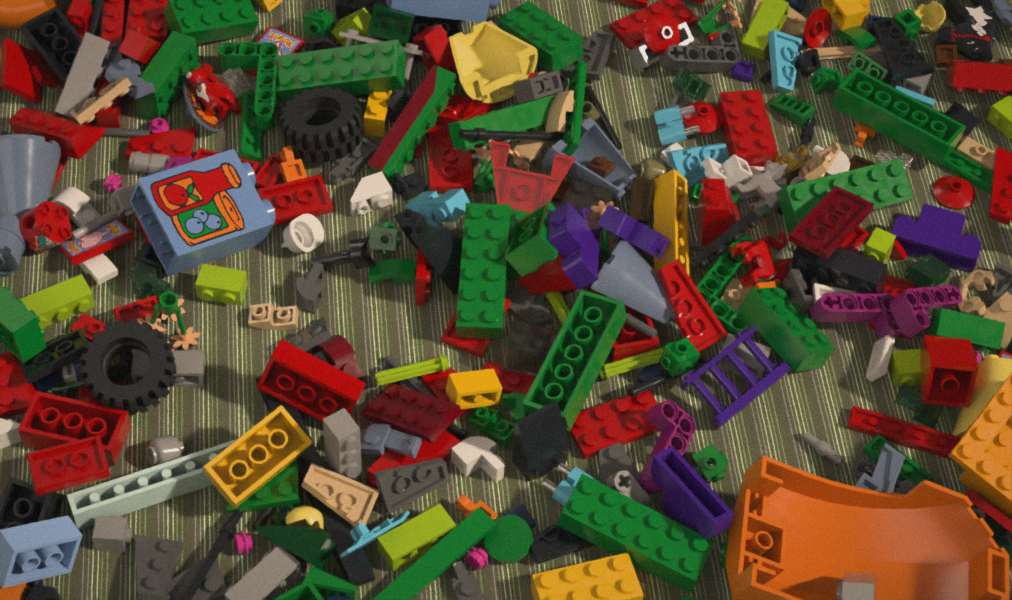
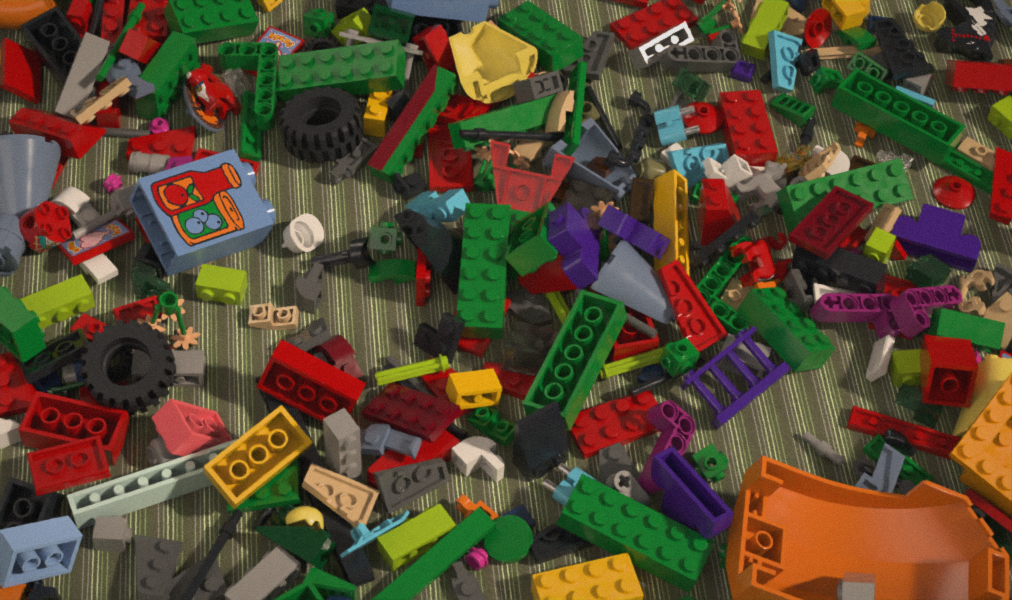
(44, 77): red tile -> none
(133, 19): none -> green bar
(189, 427): none -> coral slope
(243, 543): dark pink plate -> none
(269, 173): red tile -> none
(291, 168): orange plate -> none
(298, 198): red plate -> none
(371, 194): white slope -> none
(440, 340): none -> black plate
(514, 403): green bracket -> none
(640, 134): none -> black bar
(654, 33): red dish -> none
(885, 219): none -> tan plate
(899, 441): none -> black arm
(909, 23): green brick -> none
(945, 53): reddish brown plate -> none
(963, 116): black panel -> none

